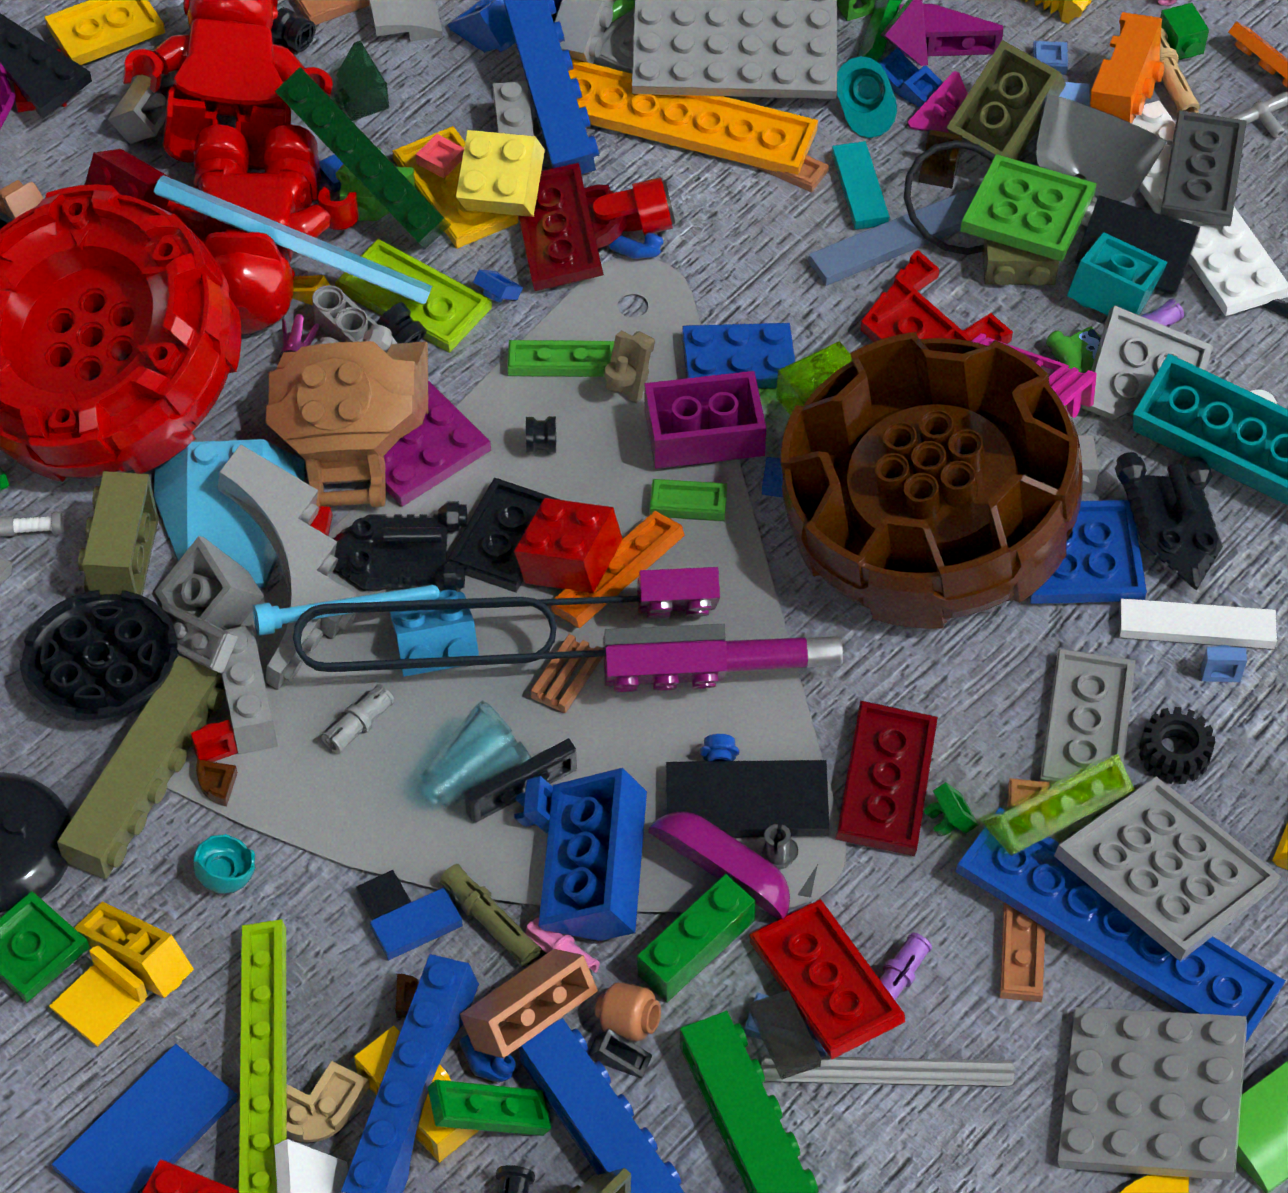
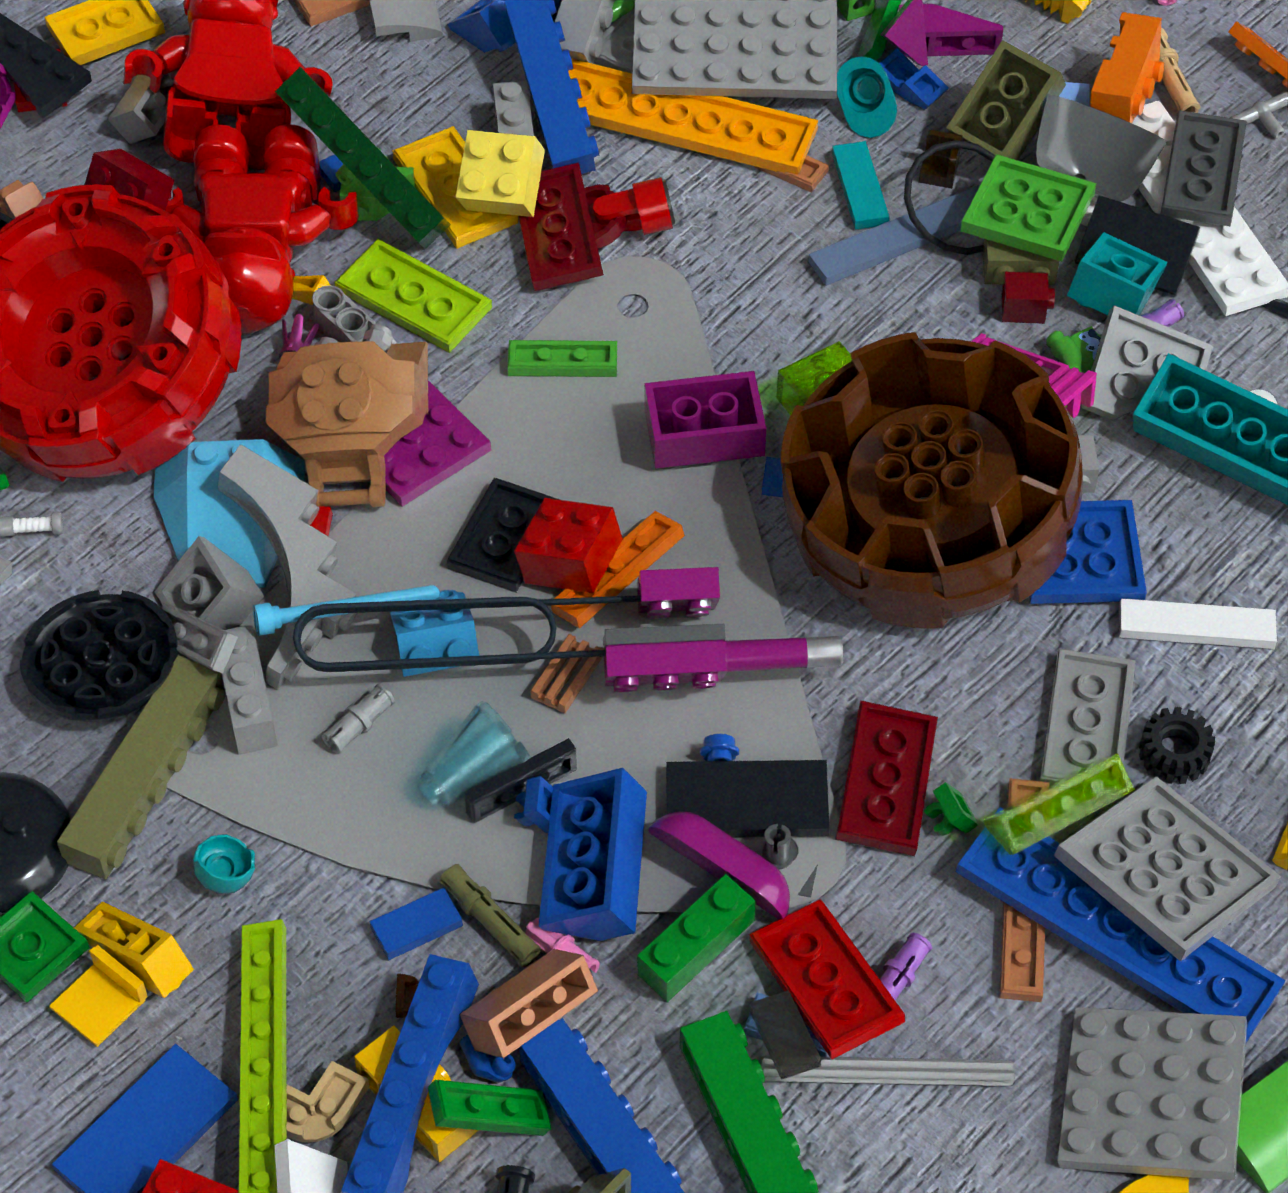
(119, 534): olive brick -> none
(214, 741): red plate -> none
(216, 780): reddish brown tile -> none
(293, 30): black wheel -> none
(293, 239): medium azure tile -> none
(360, 85): clear green slope -> none
(382, 894): black tile -> none
(402, 326): black wheel -> none
(402, 550): black shield -> none
(440, 156): coral plate -> none
(497, 286): blue plate -> none
(541, 434): black wheel -> none
(619, 1053): black piece -> none
(628, 1011): nougat head -> none
(629, 364): dark tan hips -> none
(638, 250): blue arm -> none
(689, 499): bright green tile -> none
(738, 349): blue plate -> none
(907, 311): red wing -> none
(941, 106): dark pink piece -> none
(1026, 297): none -> dark red brick
(1053, 54): medium blue tile -> none
(1173, 514): black shield -> none
(1185, 30): green brick -> none
(1223, 664): medium blue plate -> none

